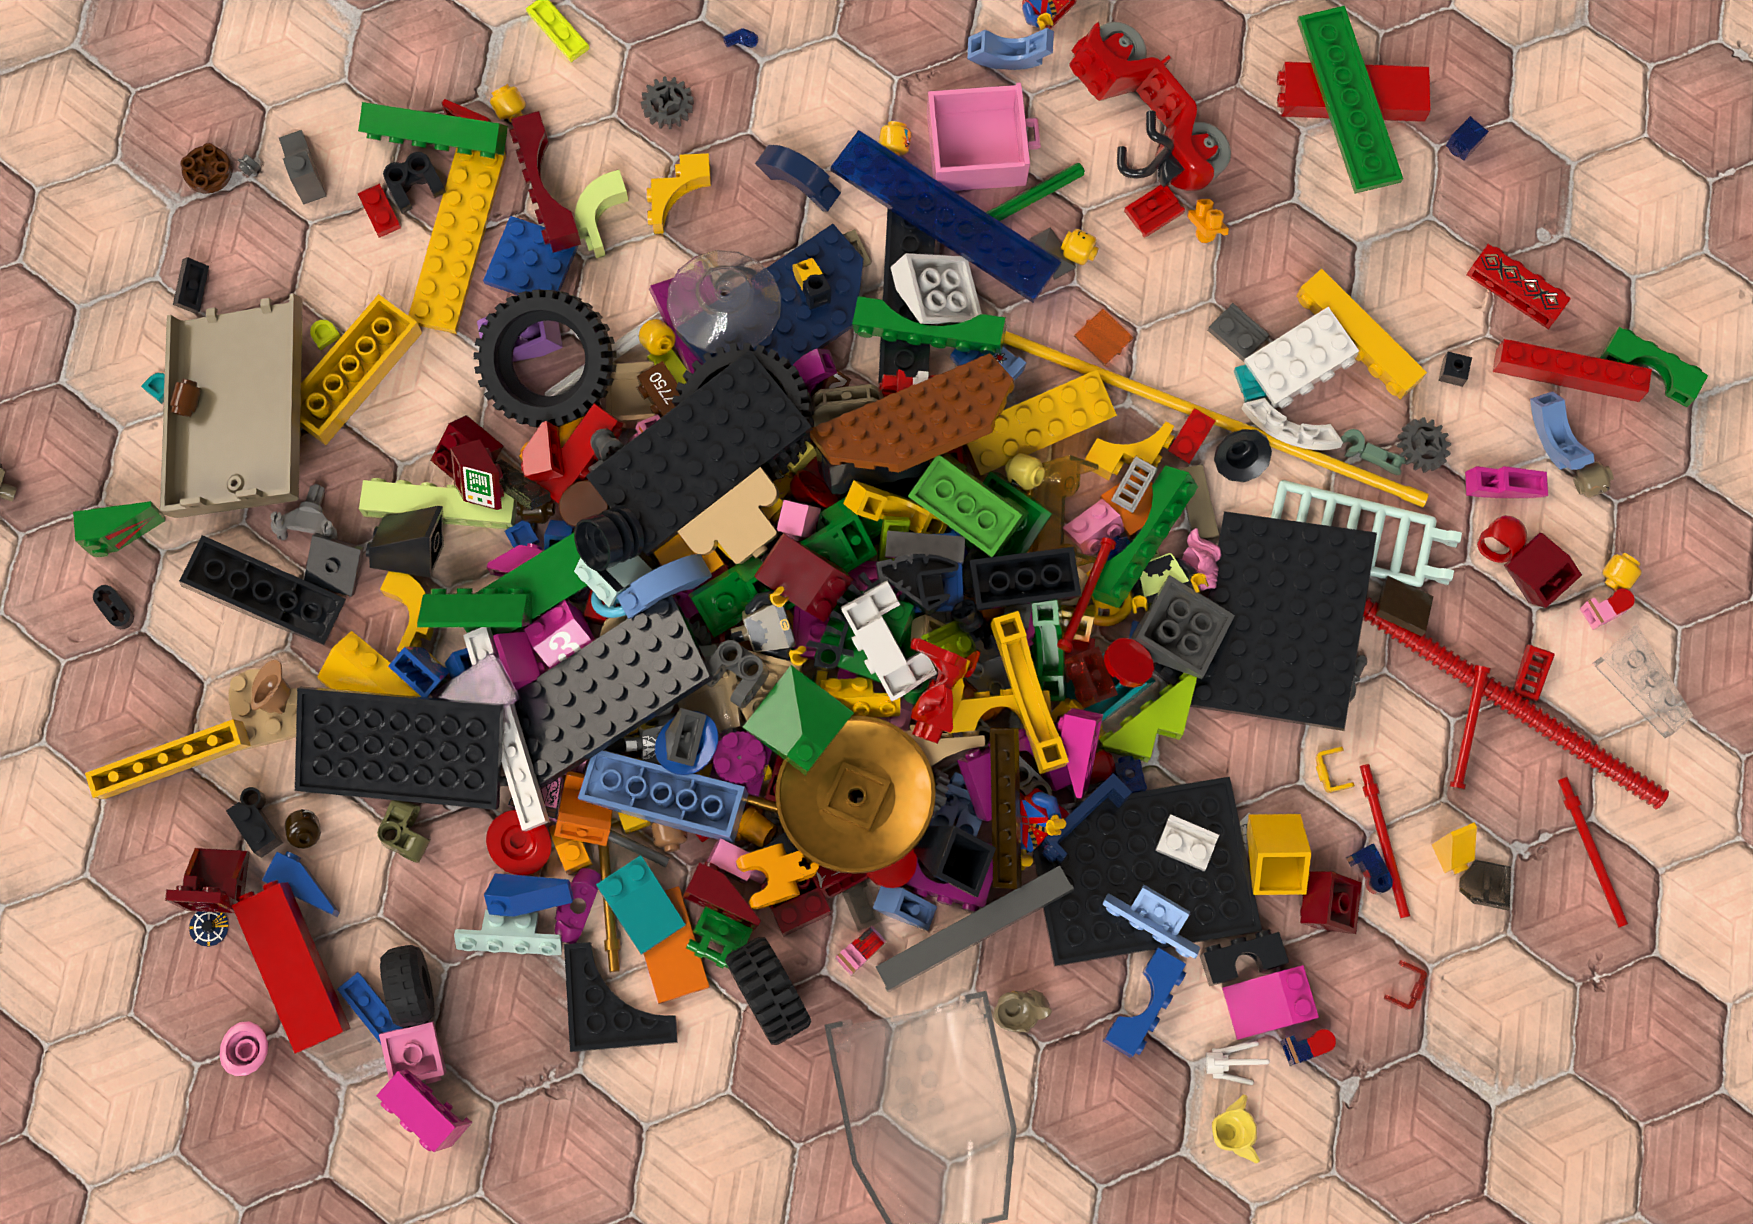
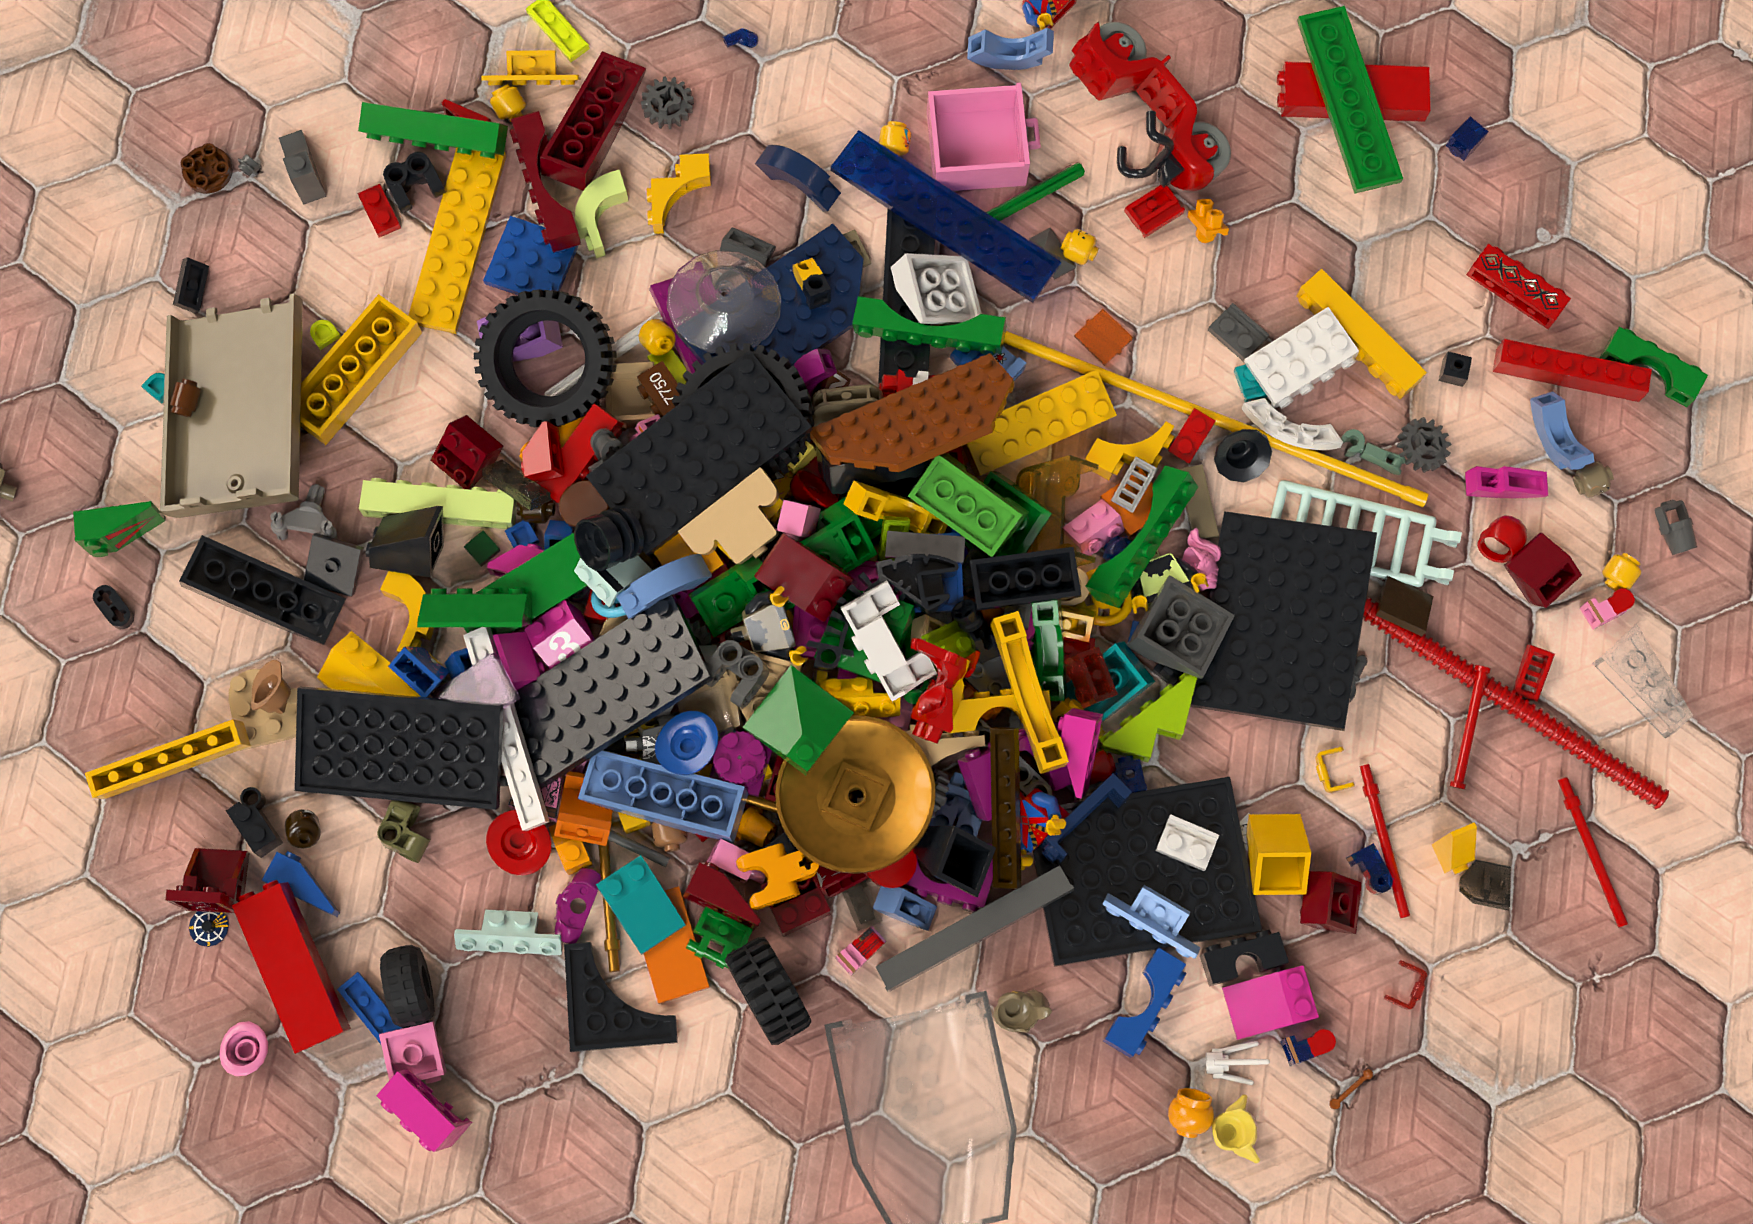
(477, 475): dark red slope -> none
(482, 548): none -> dark green tile
(525, 894): blue slope -> none
(531, 65): none -> yellow bracket
(592, 122): none -> dark red slope
(684, 736): dark grey slope -> none
(748, 245): none -> dark grey slope
(1025, 471): light yellow head -> none
(1066, 642): red bar -> none
(1129, 662): red tile -> none
(1191, 1112): none -> light orange piece
(1335, 1103): none -> dark orange hinge
(1680, 534): none -> dark grey piece

